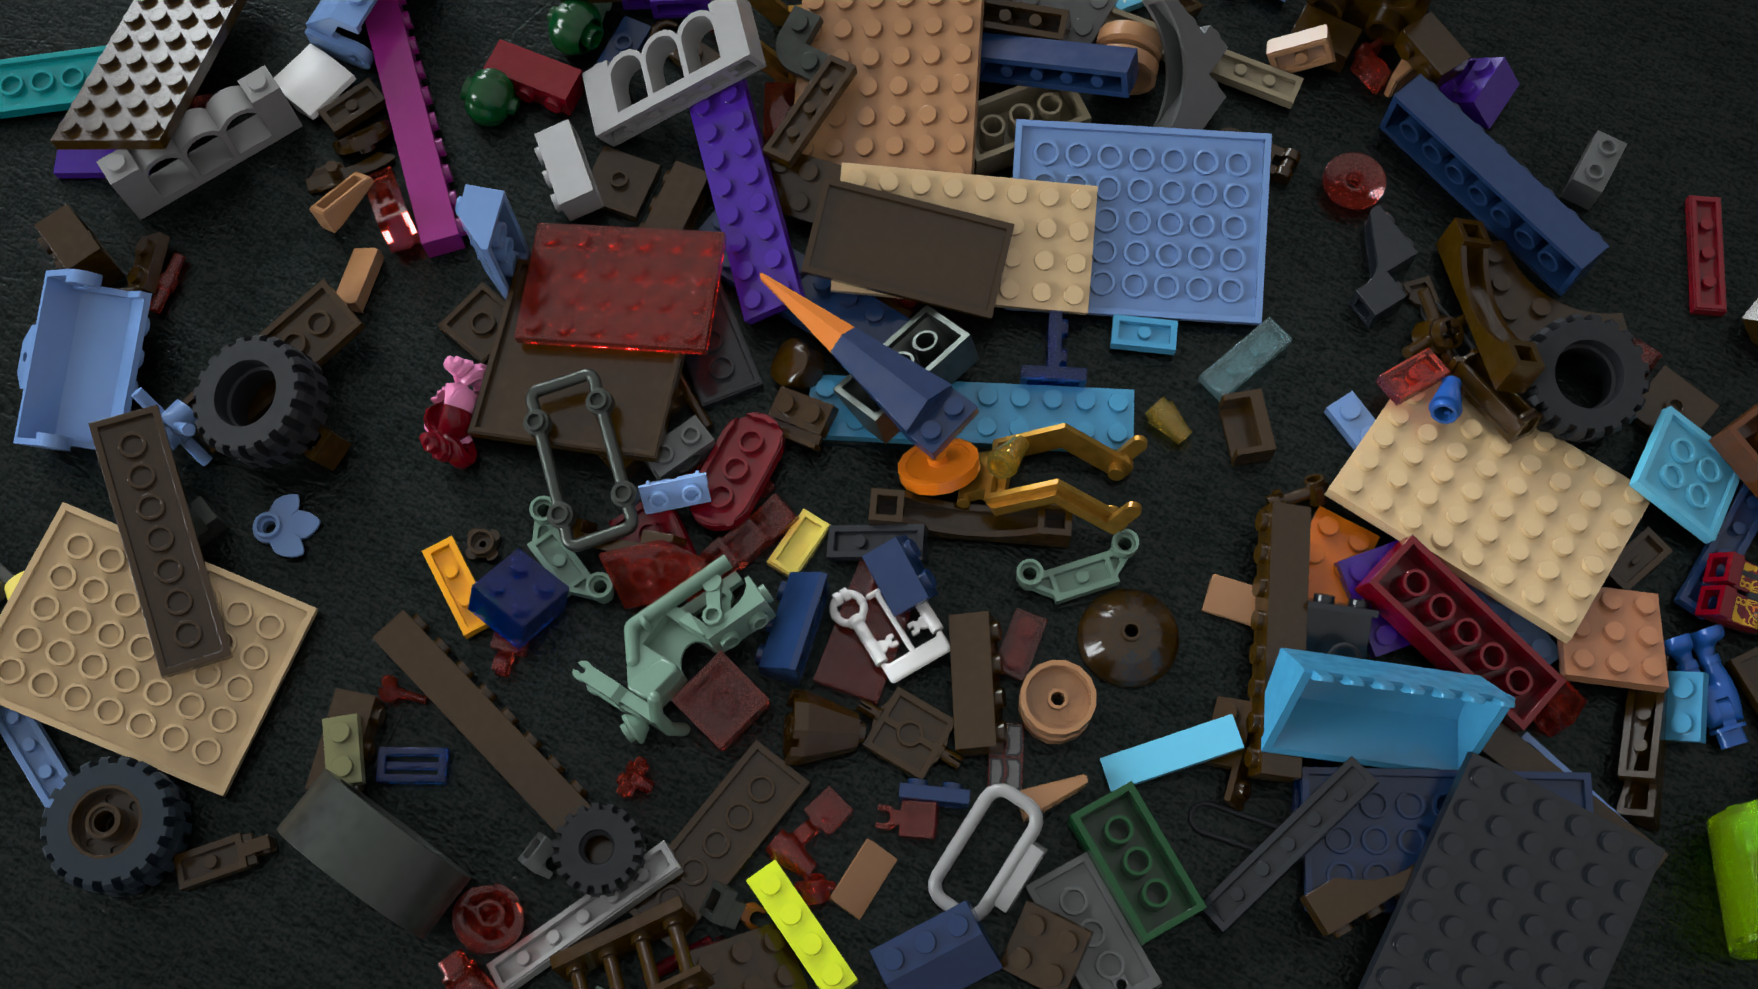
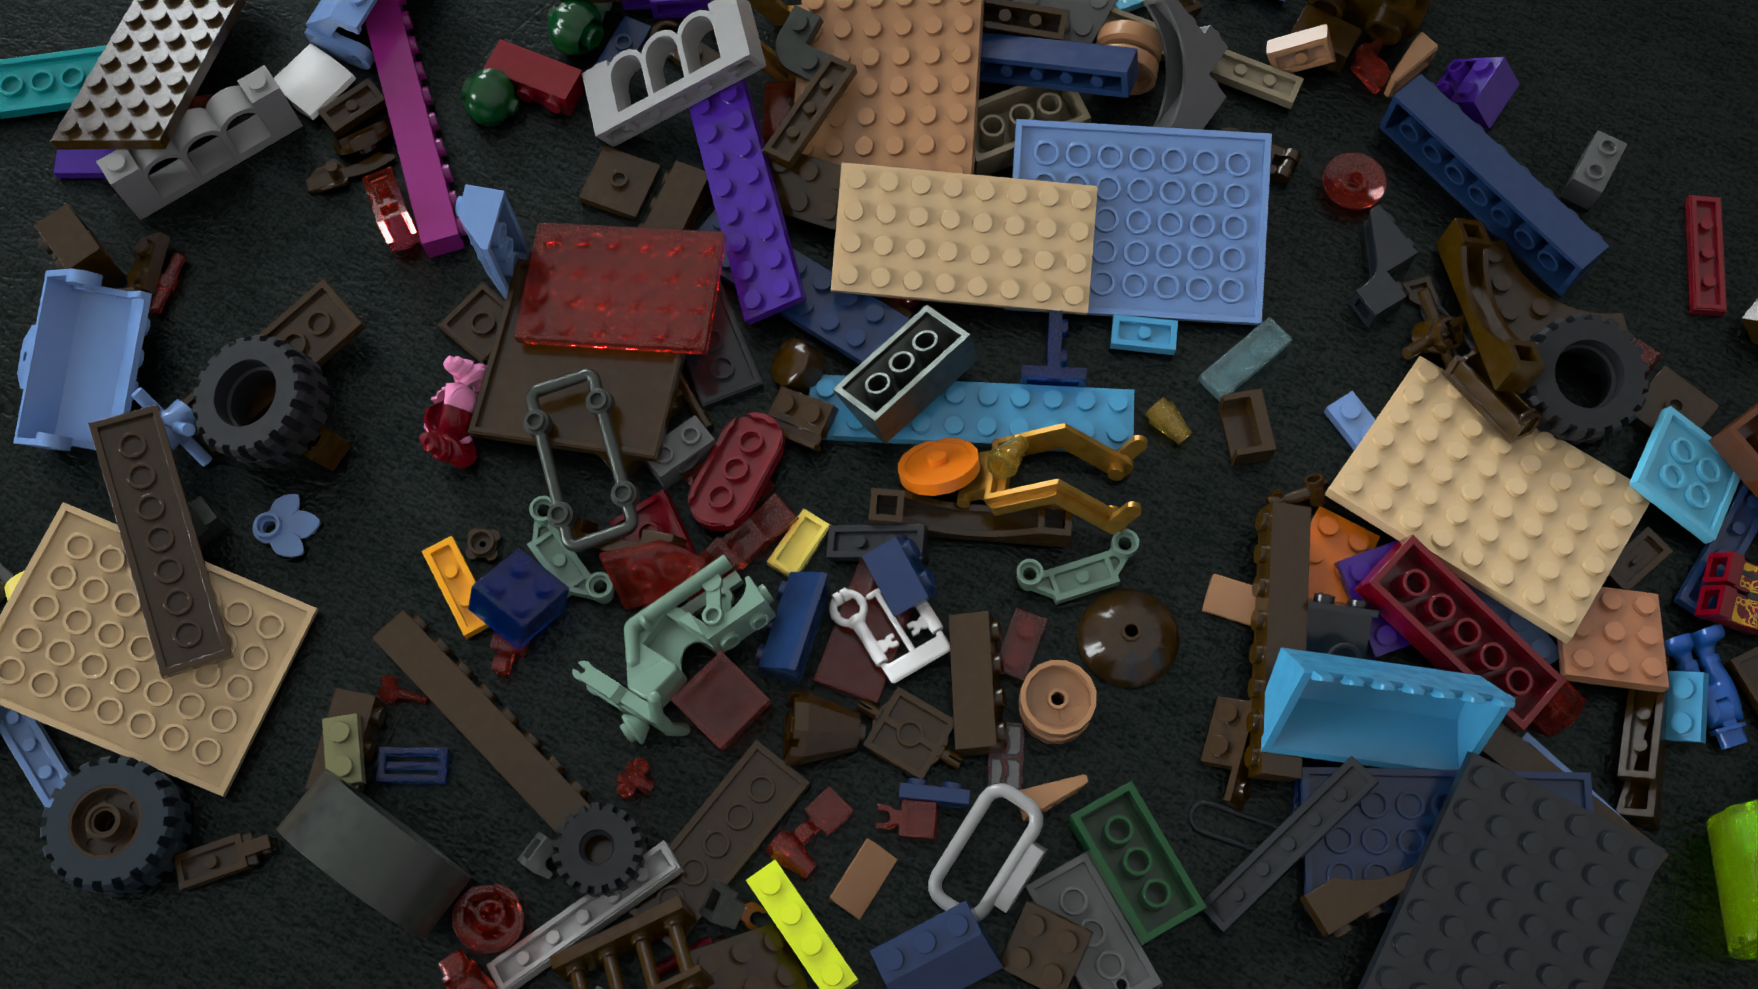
(340, 202): medium nougat slope -> none
(360, 277): medium nougat slope -> none
(567, 171): light grey brick -> none
(675, 493): light blue hinge -> none
(815, 888): clear red plate -> none
(907, 248): dark brown tile -> none
(911, 396): dark blue plate -> none
(1173, 752): medium azure tile -> none
(1412, 376): clear red plate -> none
(1432, 50): dark brown brick -> none
(1447, 401): blue cone -> none

